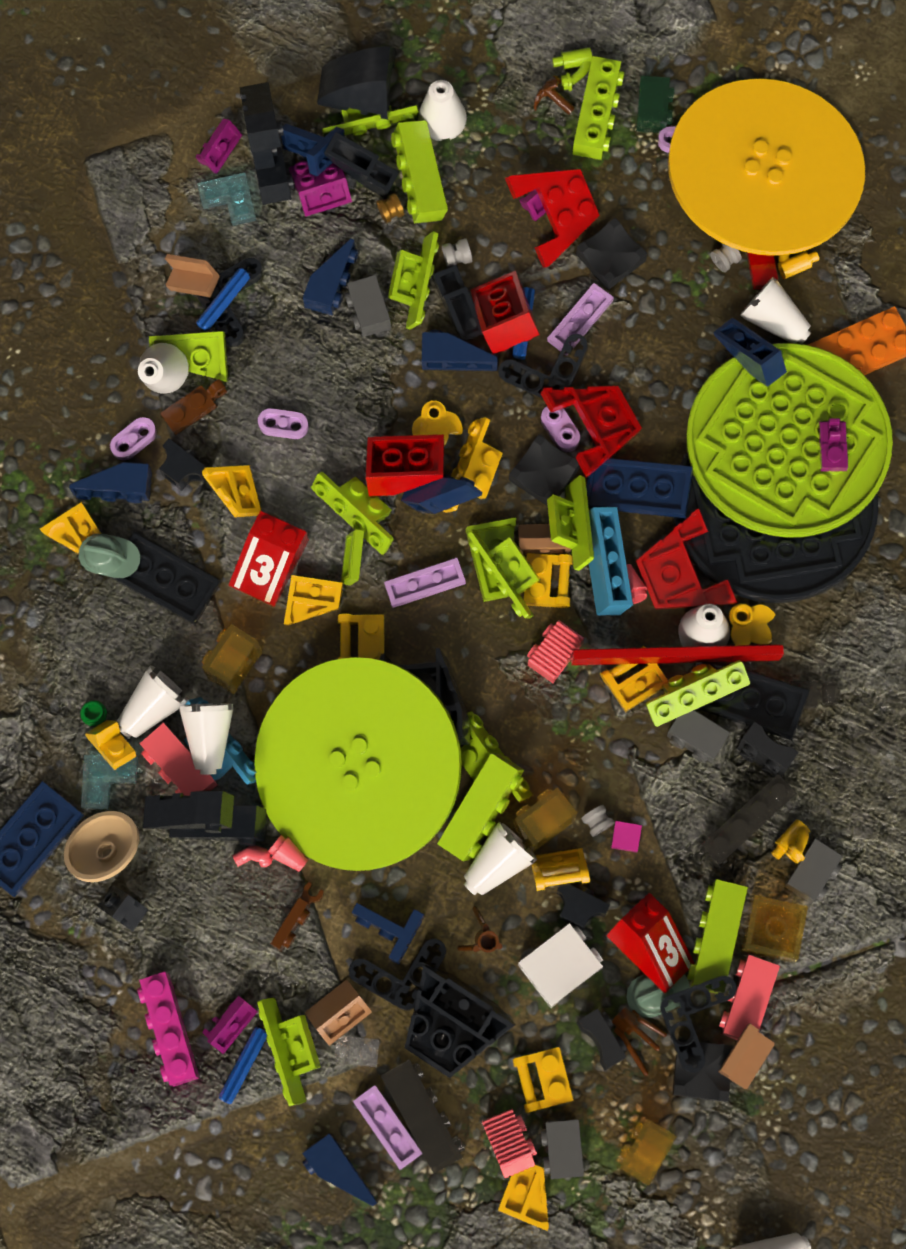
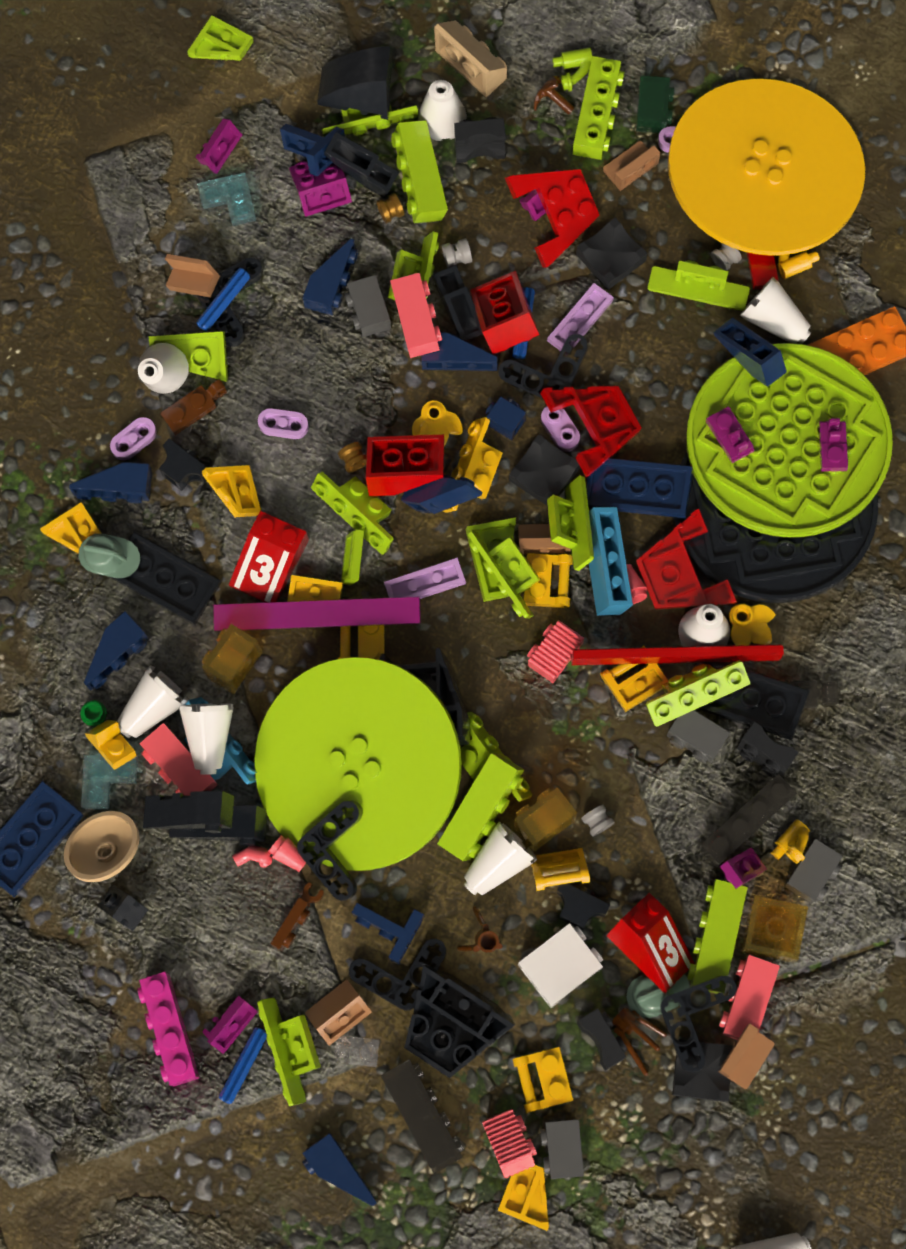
(117, 644): none -> dark blue slope
(220, 42): none -> lime wing
(265, 143): black wedge -> none
(318, 613): none -> magenta tile
(322, 845): none -> black beam
(353, 456): none -> pearl gold wheel
(387, 1127): lavender plate -> none
(416, 315): none -> coral brick
(469, 56): none -> tan slope
(479, 139): none -> black brick
(506, 417): none -> dark blue brick
(626, 836): dark pink tile -> none
(631, 164): none -> medium nougat panel
(645, 1152): clear yellow brick -> none
(699, 284): none -> lime bracket
(730, 434): none -> magenta plate
(743, 868): none -> magenta plate

